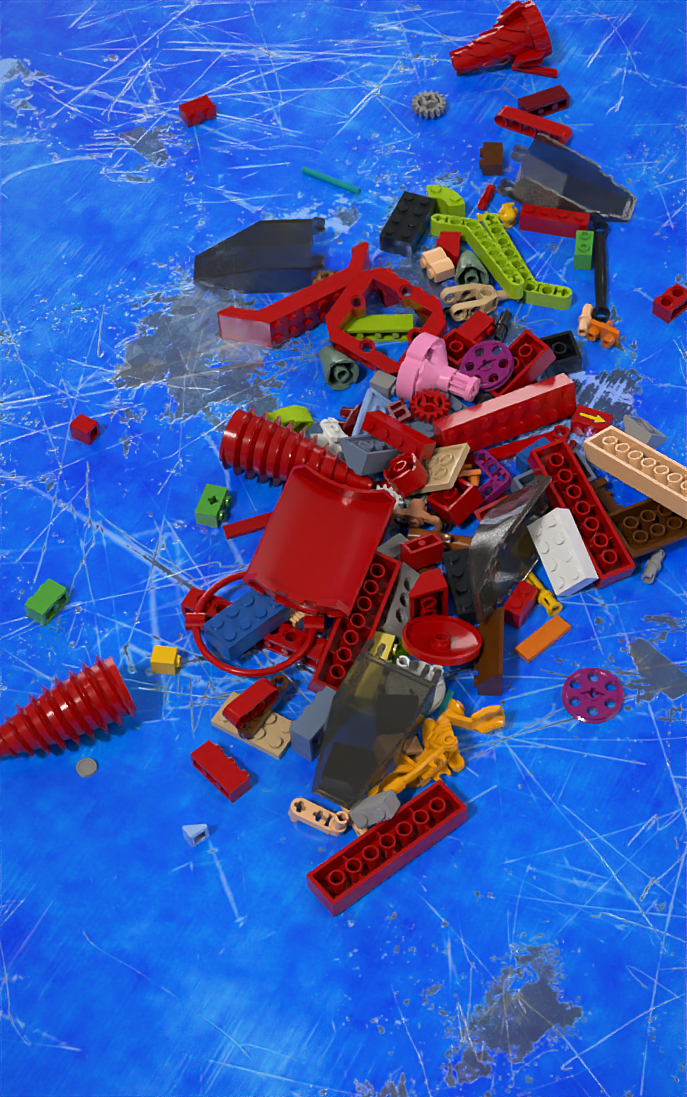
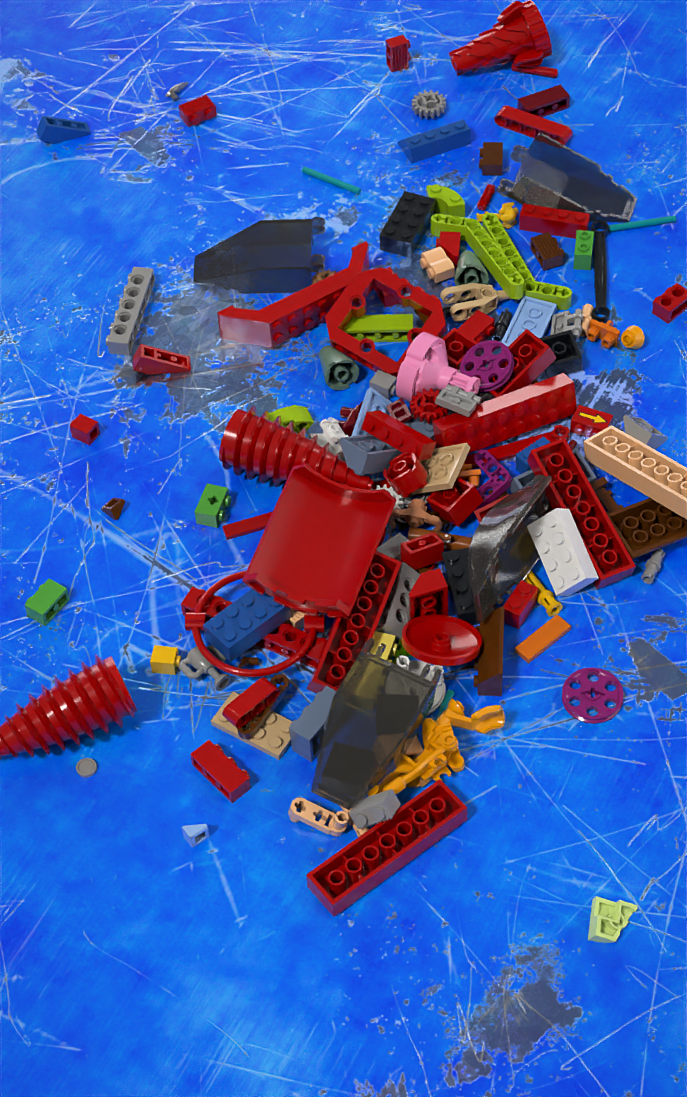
(58, 129): none -> blue slope
(113, 507): none -> reddish brown slope
(130, 311): none -> light grey brick
(159, 361): none -> red slope
(175, 89): none -> flat silver bar
(202, 666): none -> light grey piece
(245, 661): none -> reddish brown bar
(397, 53): none -> red brick
(436, 141): none -> blue slope
(458, 400): none -> light grey plate
(530, 315): none -> light blue plate
(546, 251): none -> reddish brown brick
(562, 321): none -> light grey plate
(608, 919): none -> yellowish green slope
(633, 337): none -> light orange cone
(642, 223): none -> teal bar

